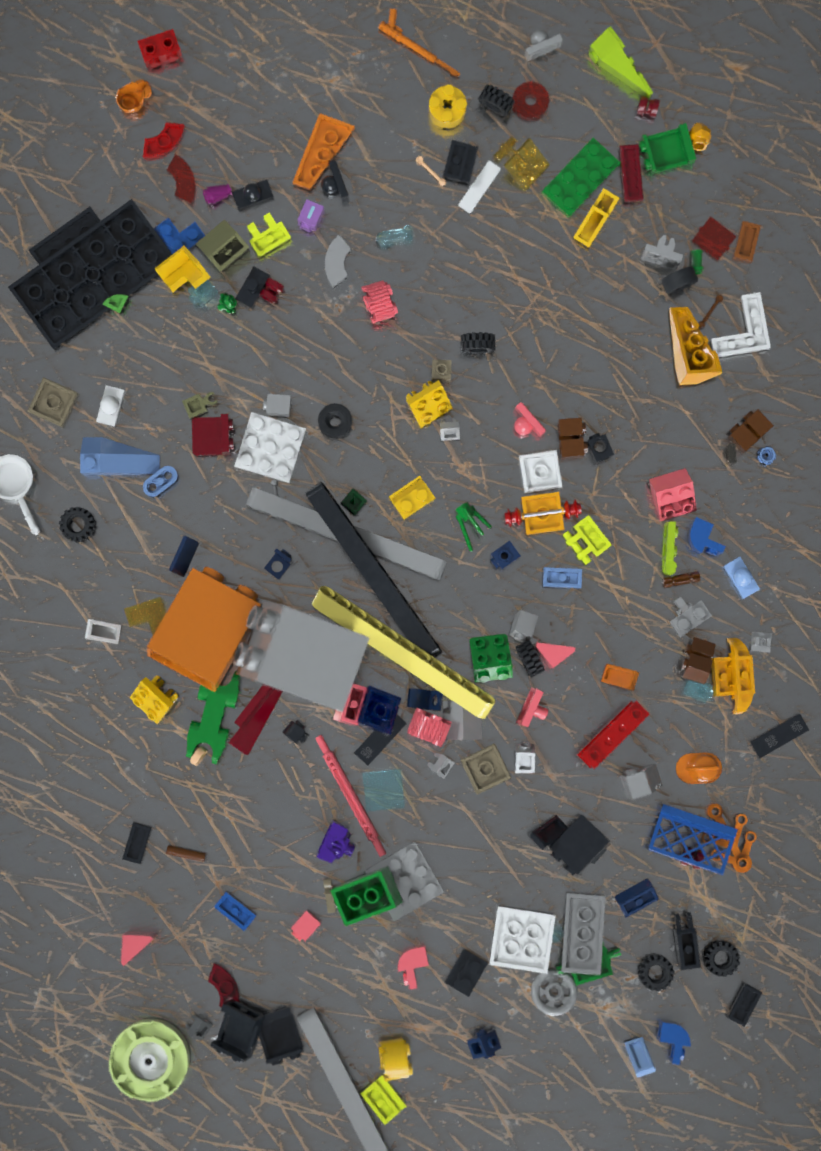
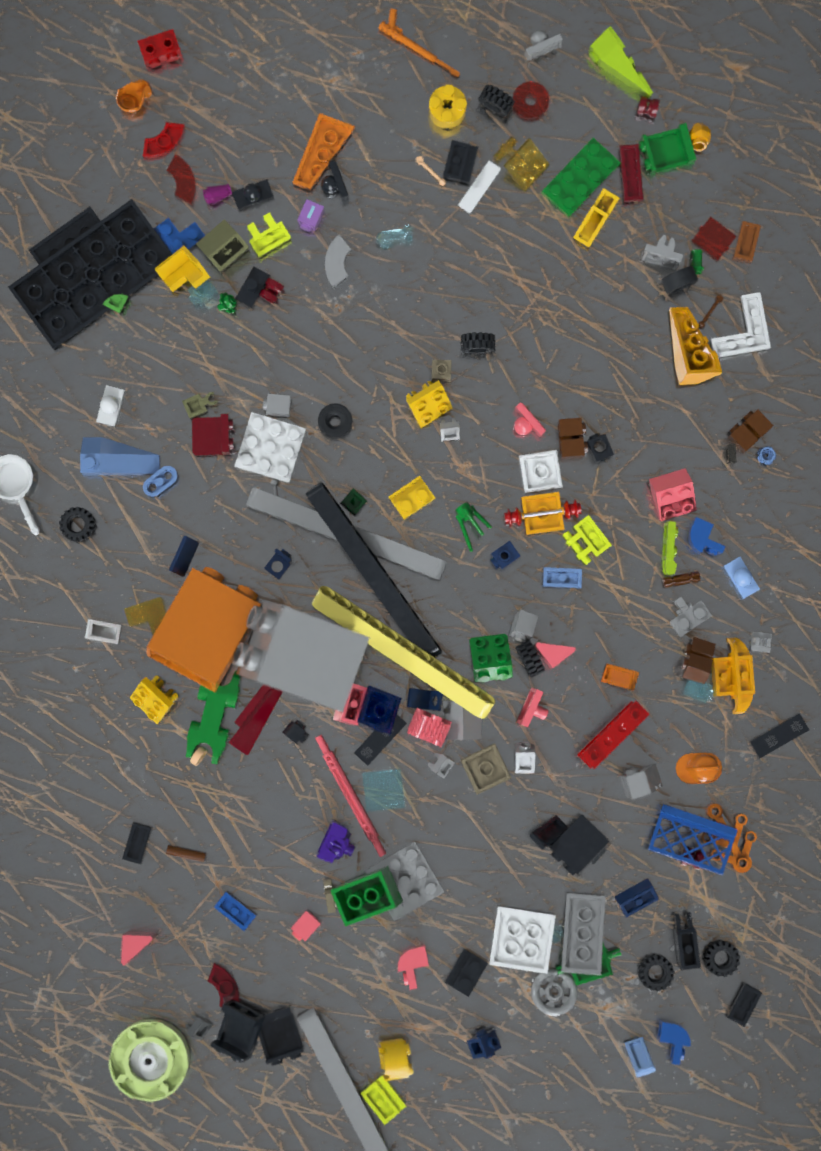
(53, 402): dark tan tile -> none
(378, 301): coral brick -> none

